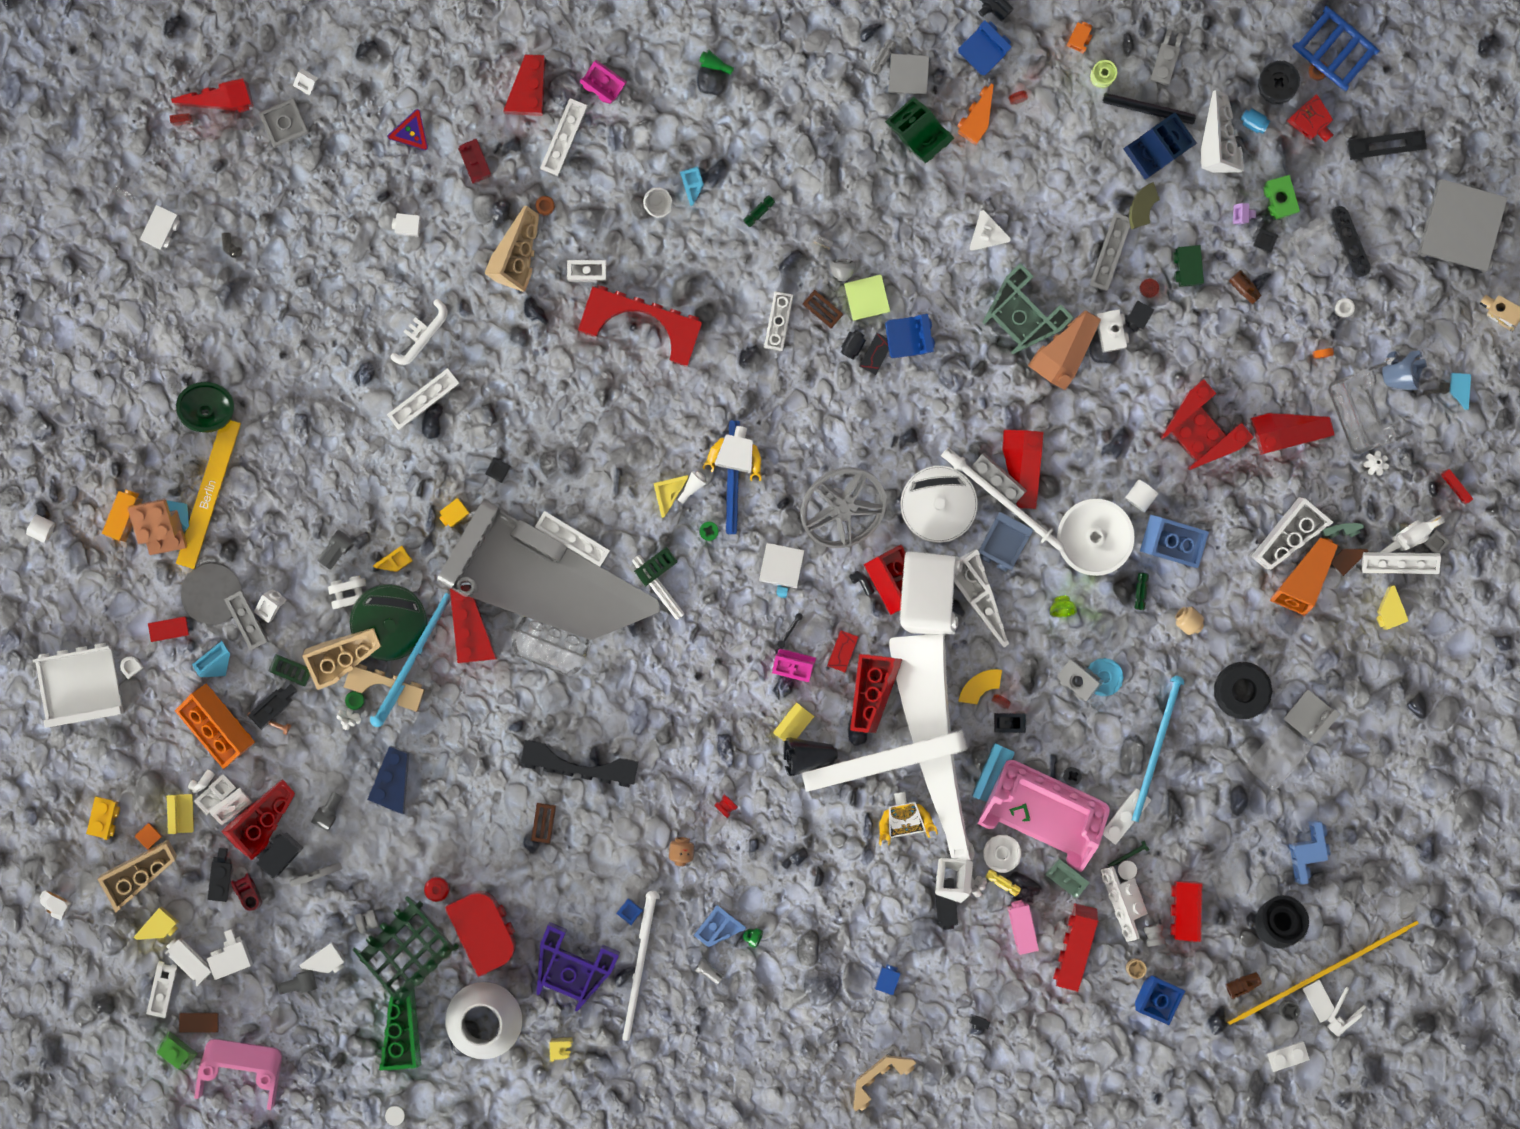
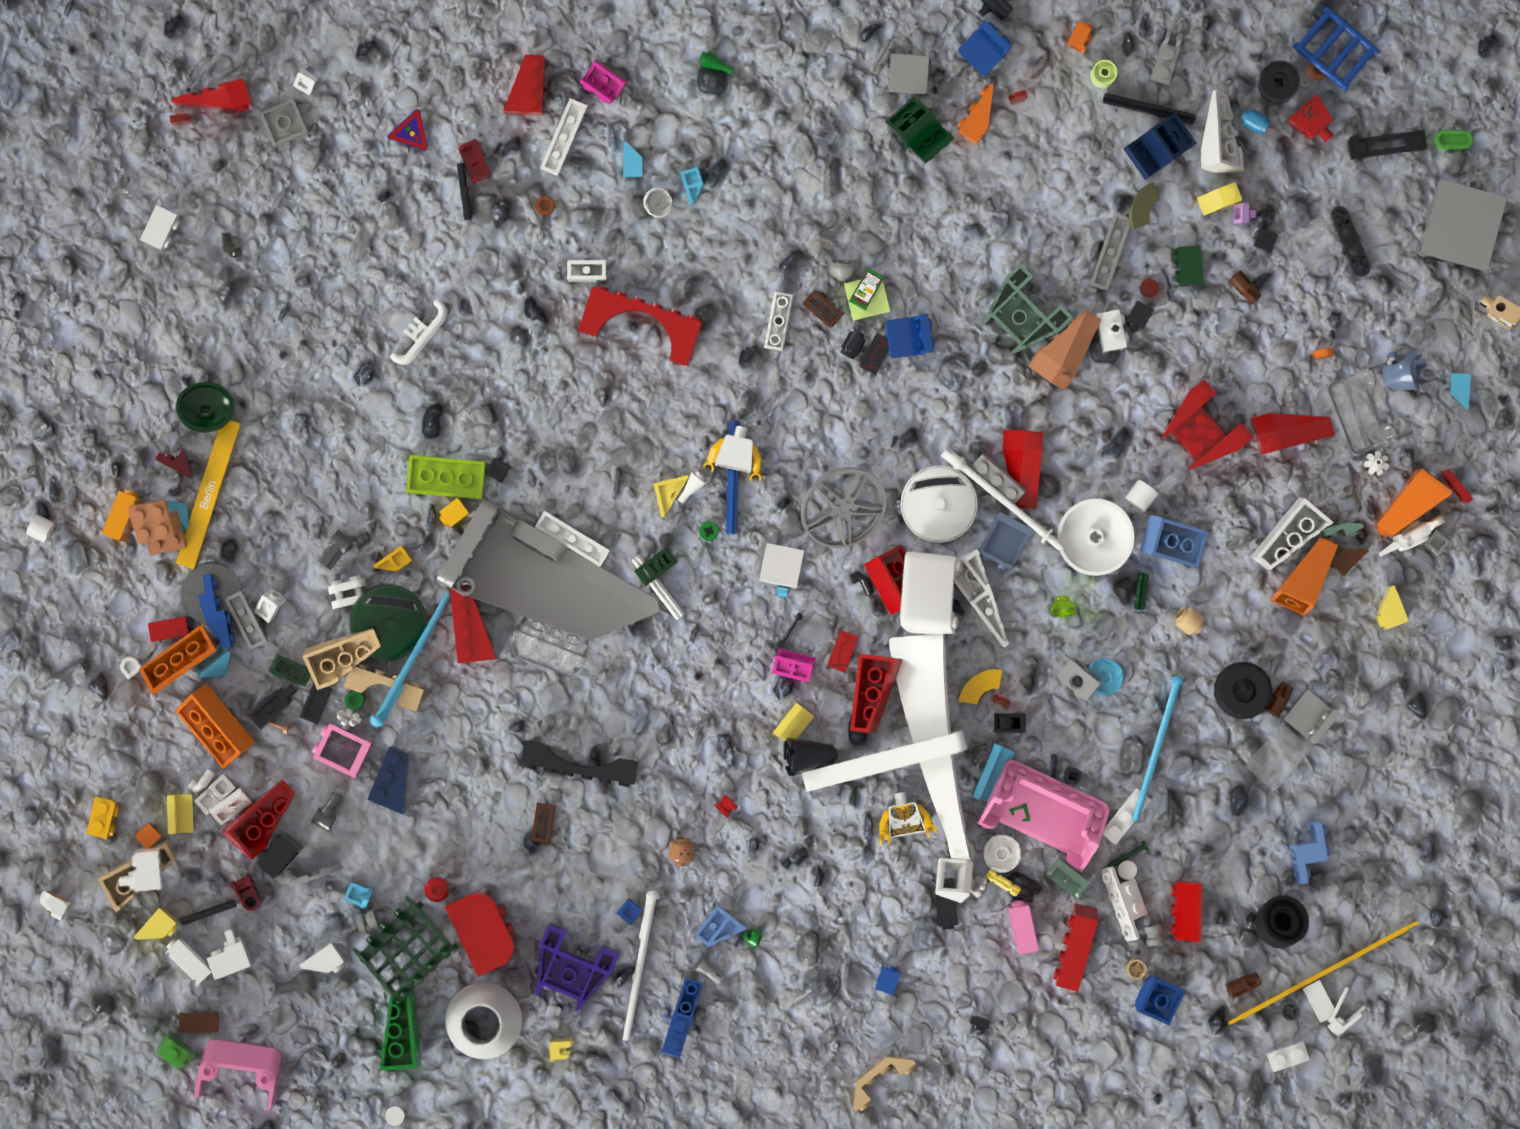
(78, 685): white panel -> none
(147, 872): none -> white hinge
(162, 990): white plate -> none
(178, 659): none -> orange slope
(181, 465): none -> dark red slope
(208, 912): none -> black bar
(217, 620): none -> blue slope
(220, 877): black hinge -> none
(315, 704): none -> black tile
(358, 895): none -> medium azure tile
(360, 758): none -> bright pink window
(407, 224): white brick -> none
(423, 399): white plate -> none
(446, 477): none -> lime tile
(464, 191): none -> black bar
(512, 257): tan wedge -> none
(631, 162): none -> medium azure tile
(682, 1017): none -> blue slope
(759, 211): dark green axle -> none
(866, 289): none -> tile
(987, 233): white piece -> none
(1219, 199): none -> light yellow slope
(1279, 699): none -> reddish brown hinge
(1284, 186): bright green brick -> none
(1344, 307): white tile -> none
(1401, 563): white plate -> none
(1412, 501): none -> orange slope
(1444, 388): clear smoke hand -> none
(1453, 139): none -> bright green tile

